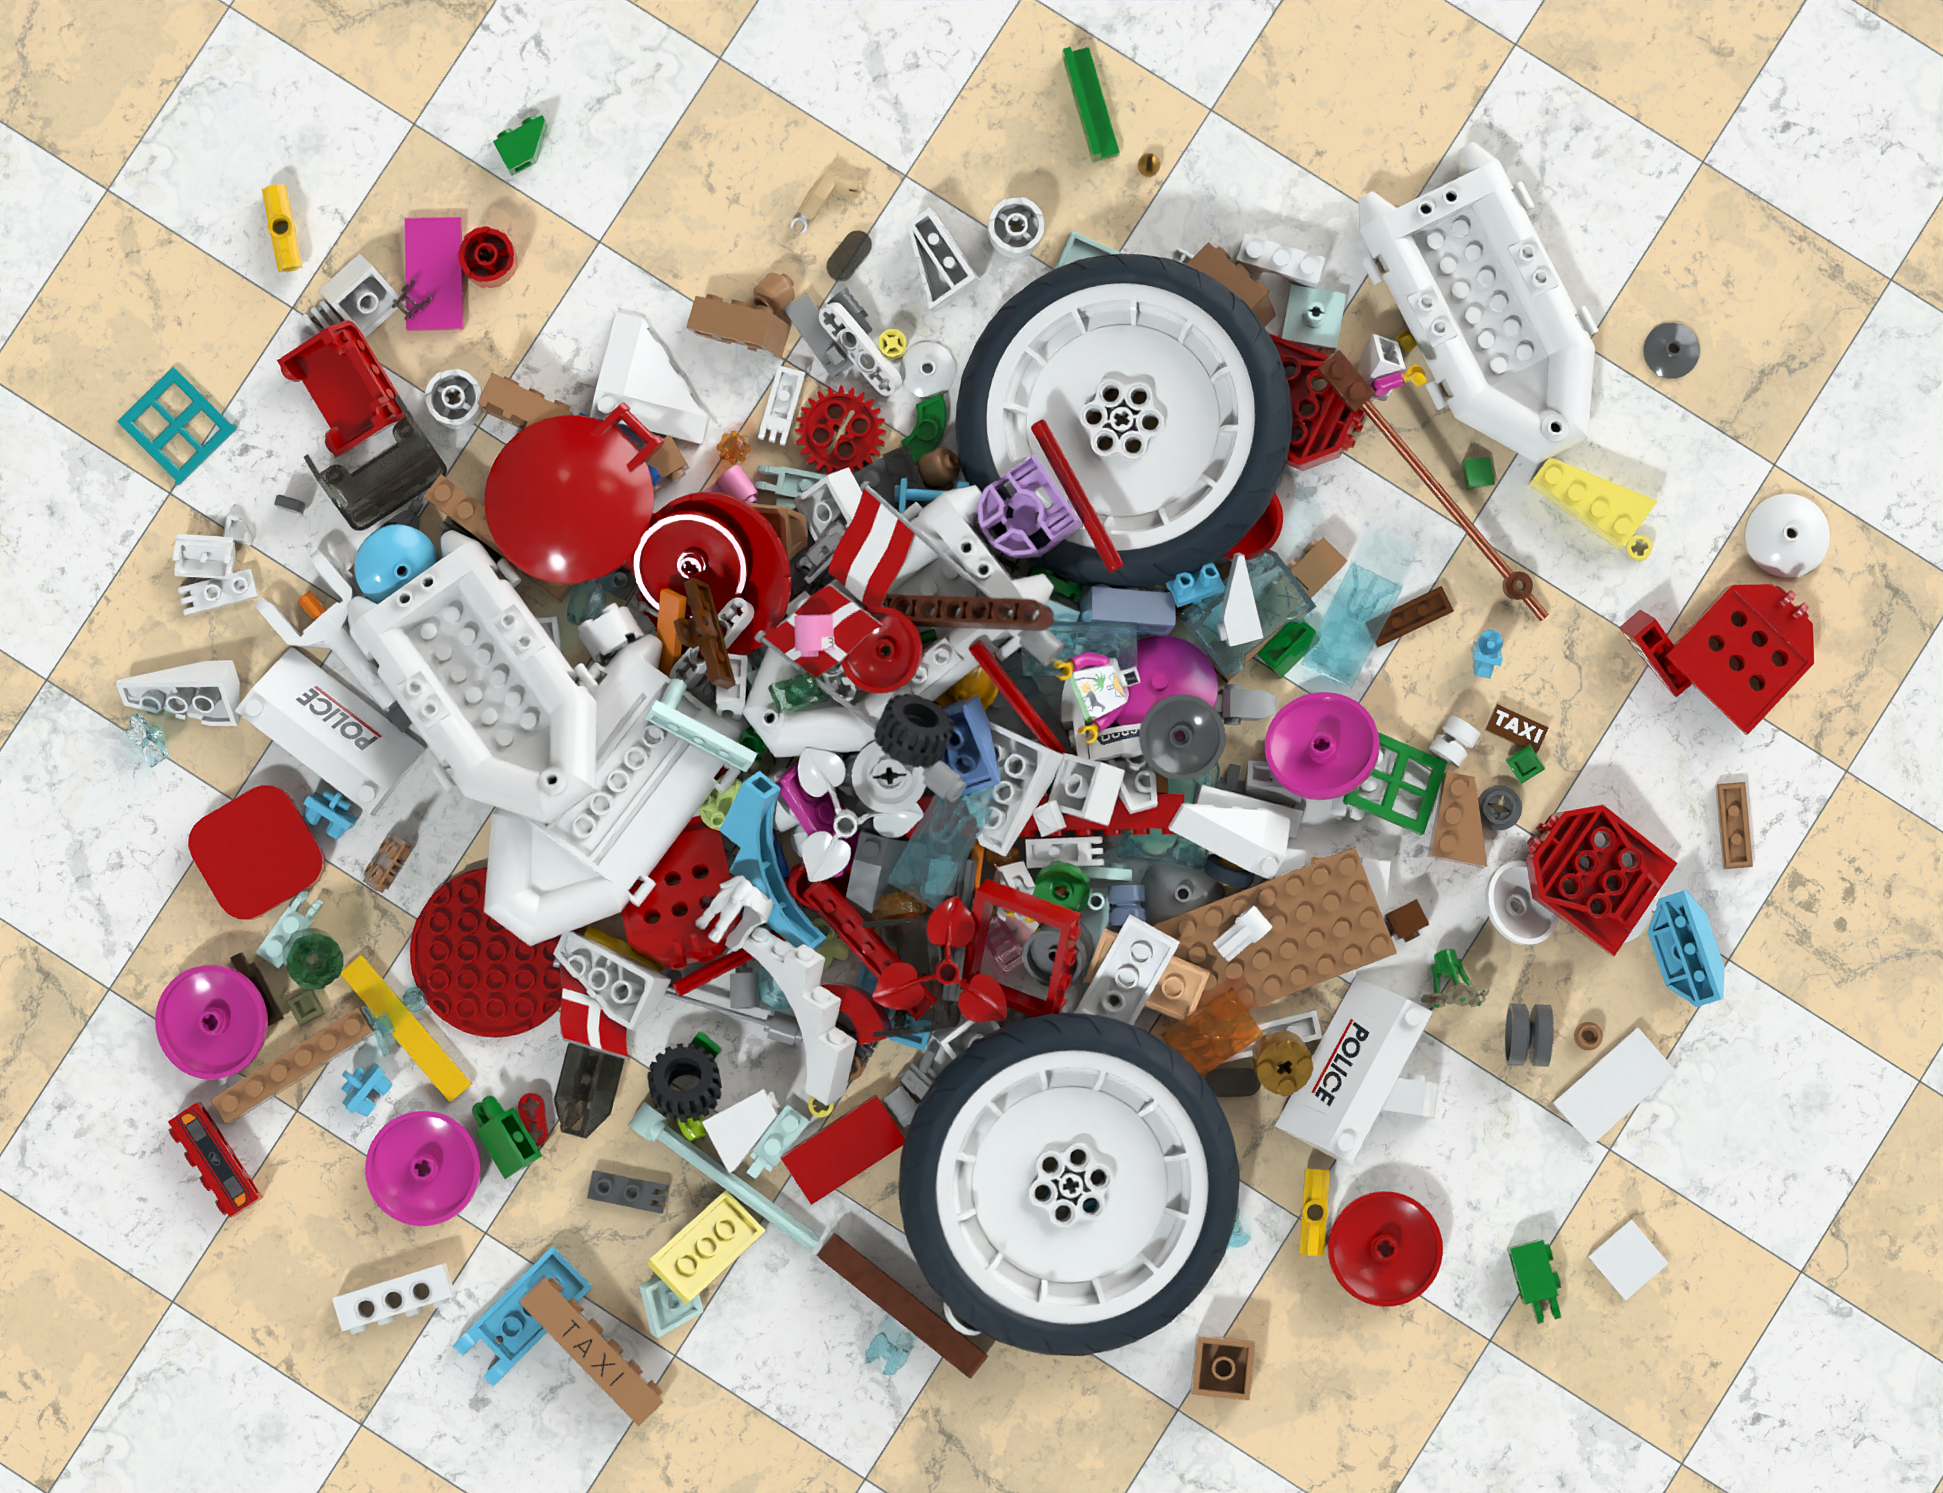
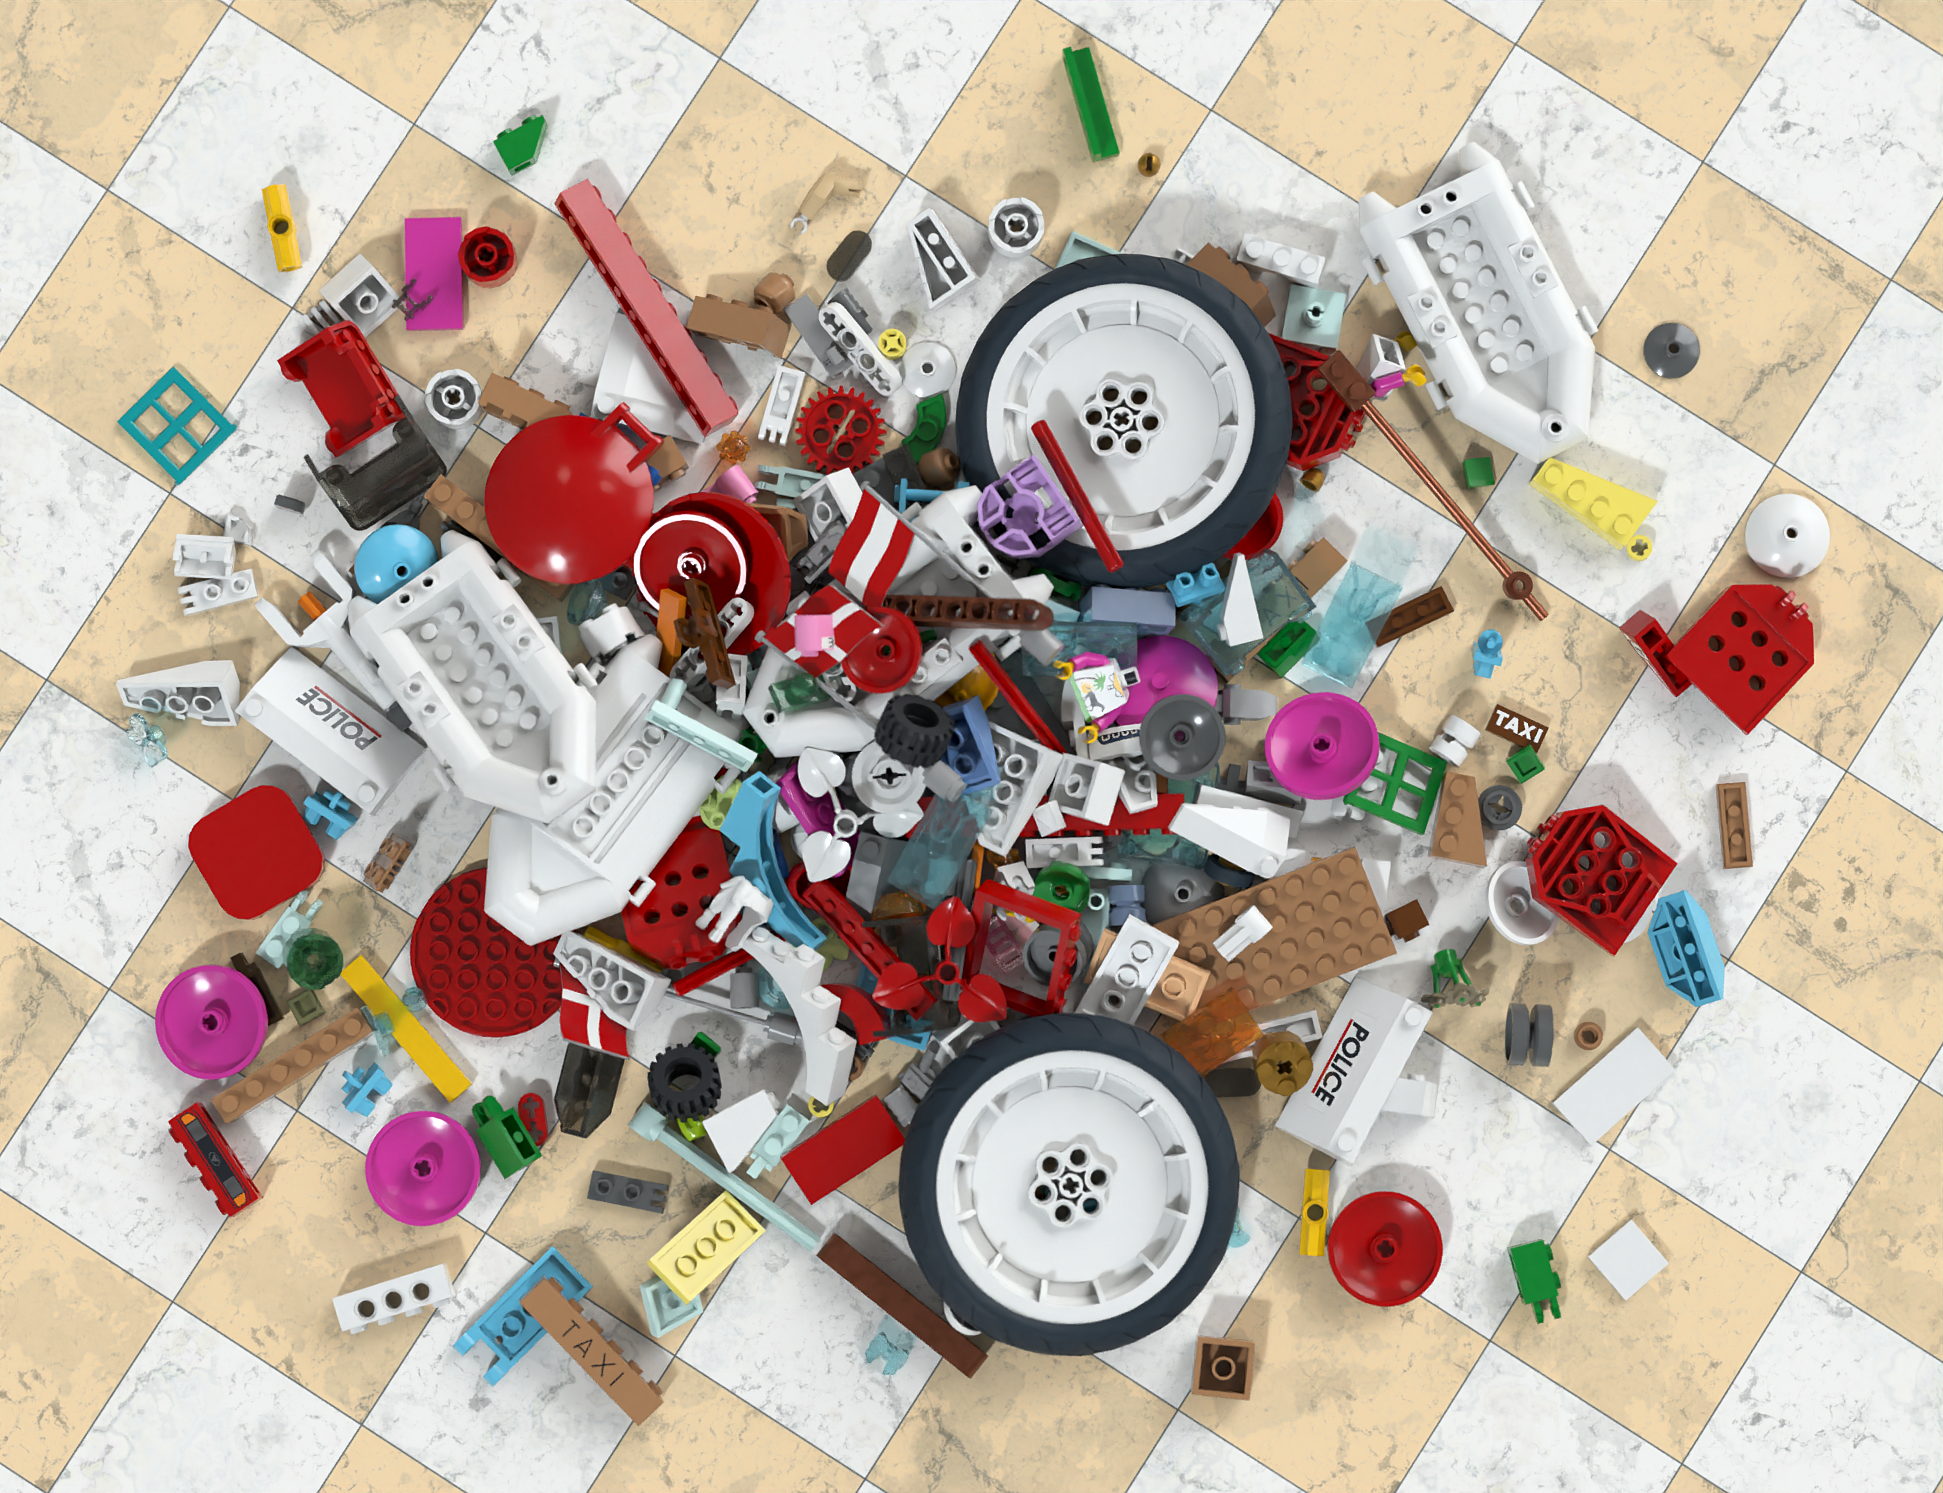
(646, 307): none -> brick
(1313, 479): none -> pearl gold hinge

